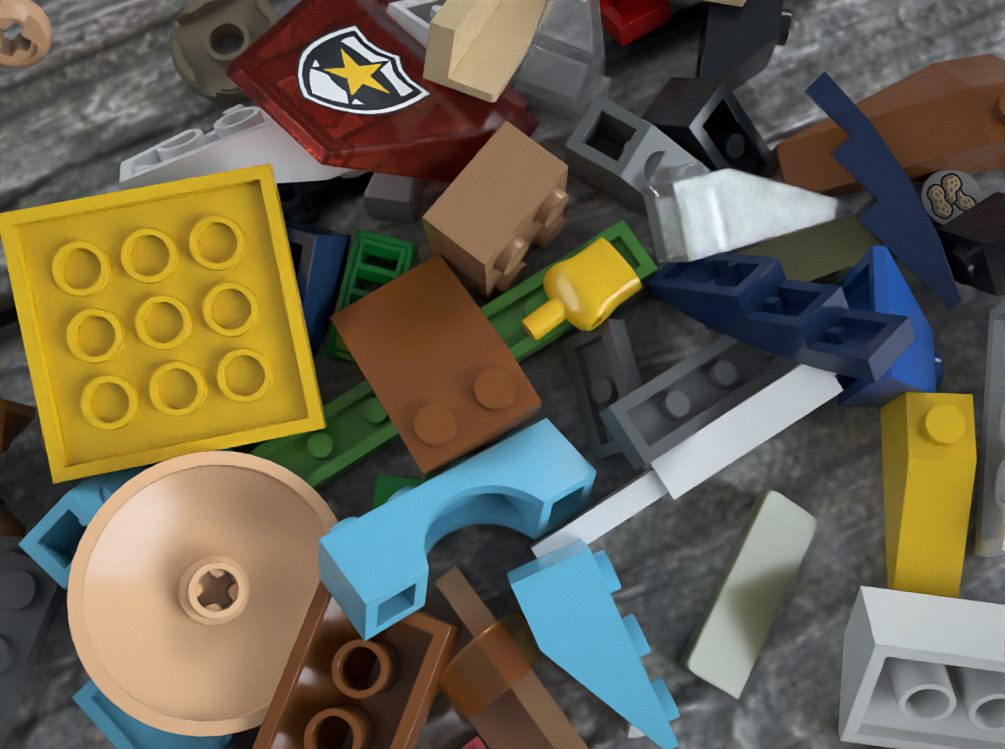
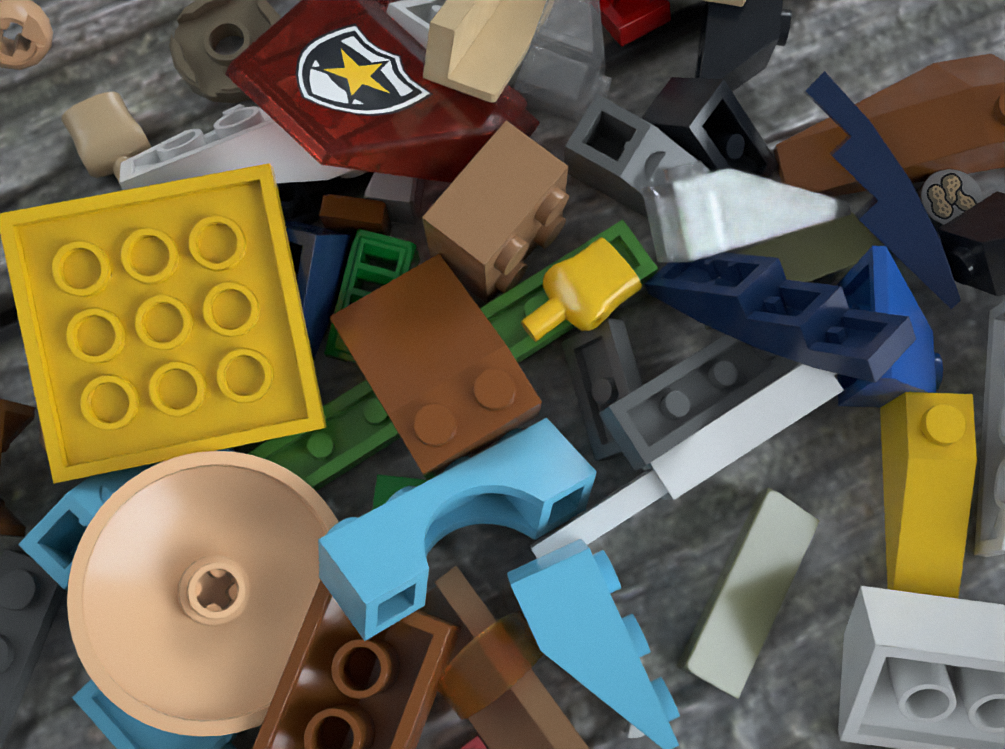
(104, 133): none -> tan piece
(351, 213): none -> reddish brown tile

